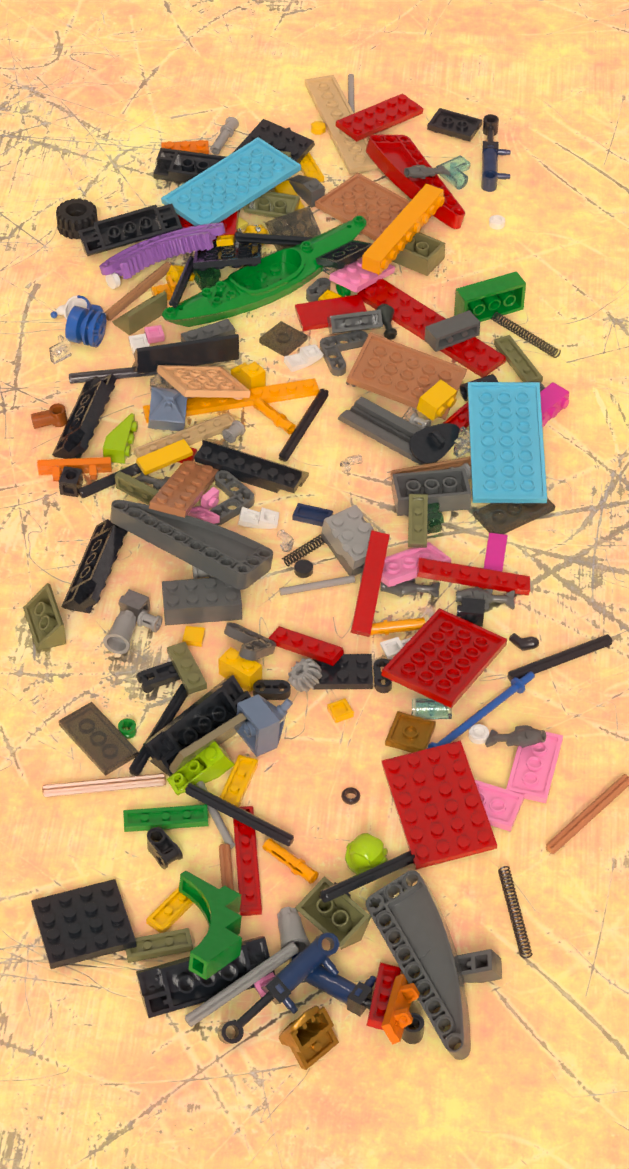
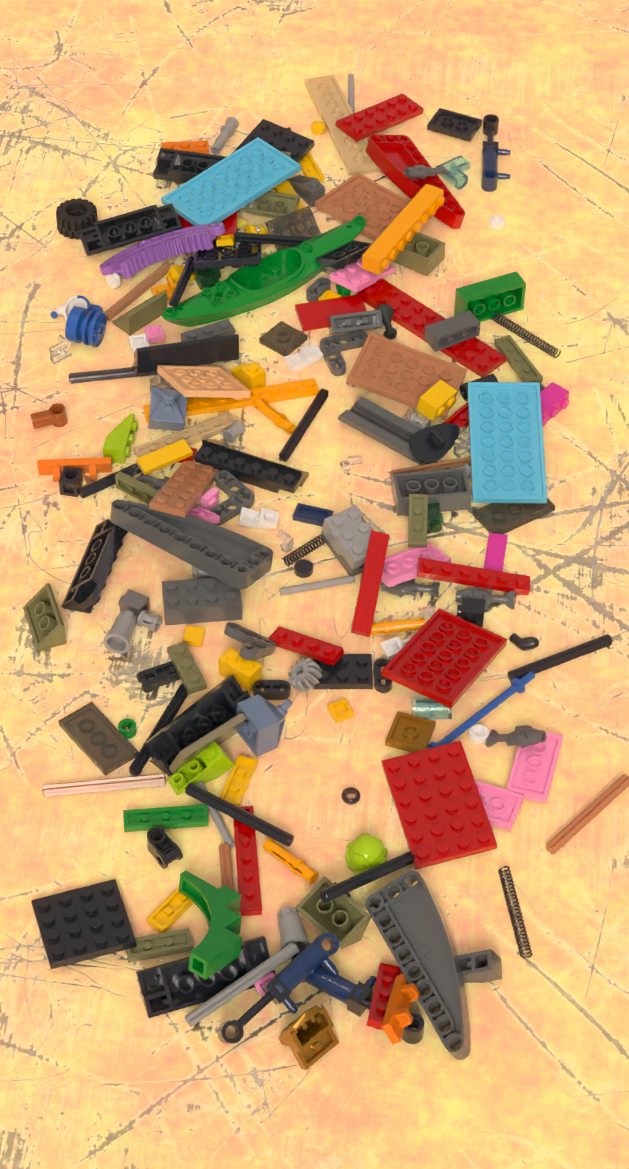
(84, 418): black slope -> none

